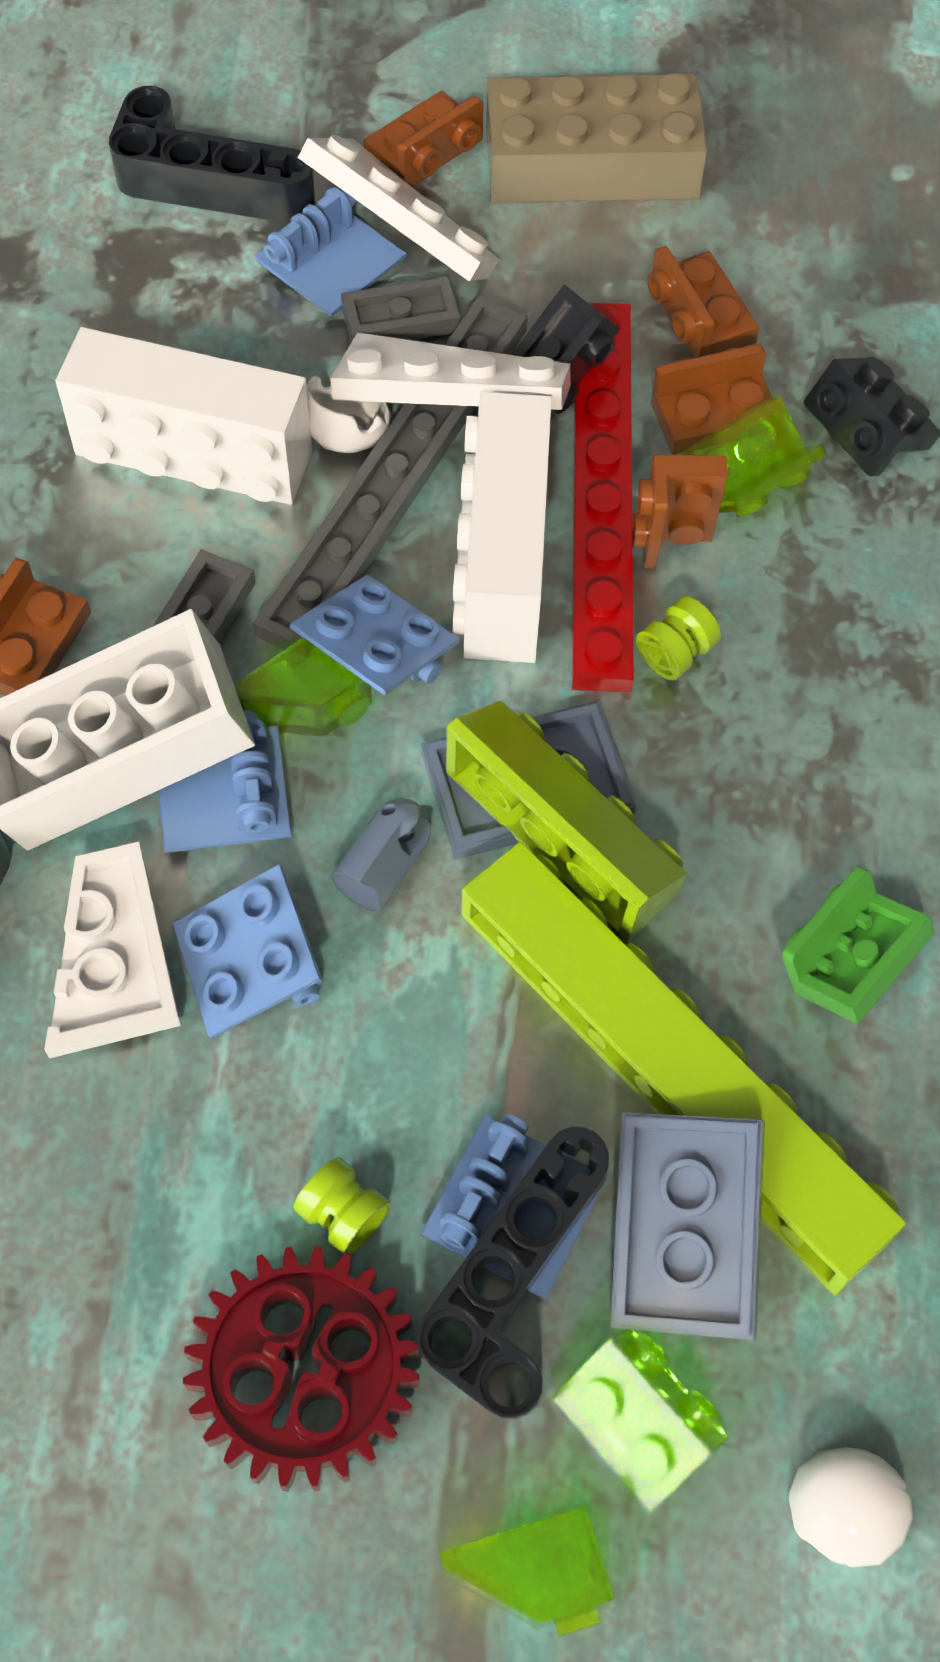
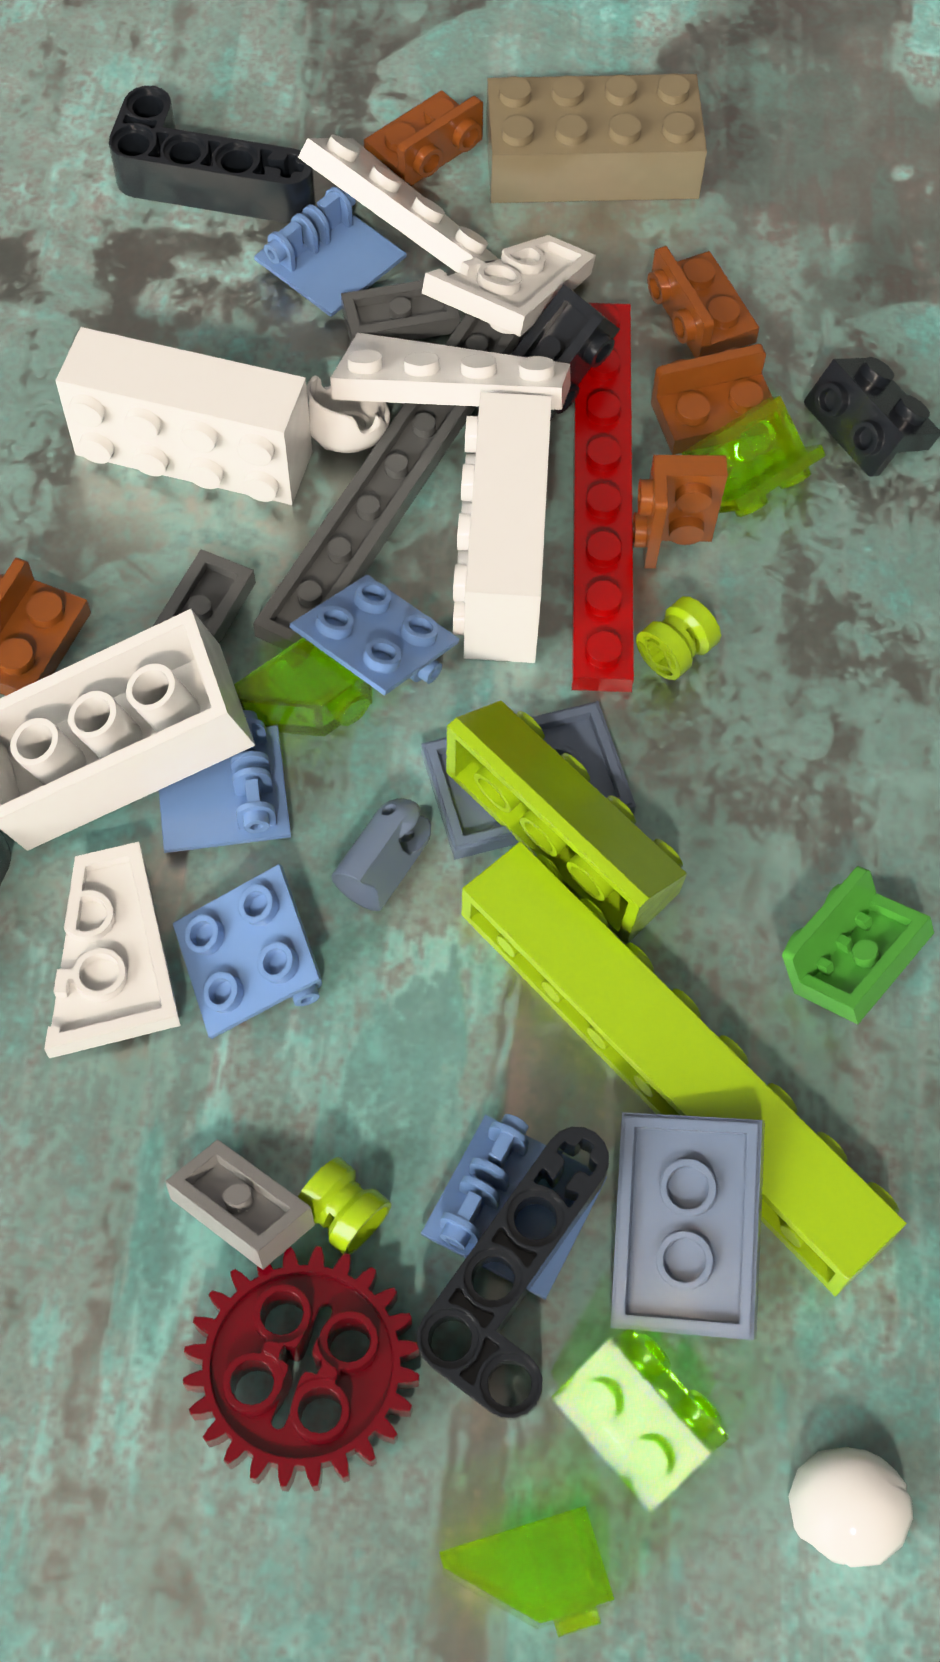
(240, 1203): none -> light grey plate
(514, 288): none -> white wing

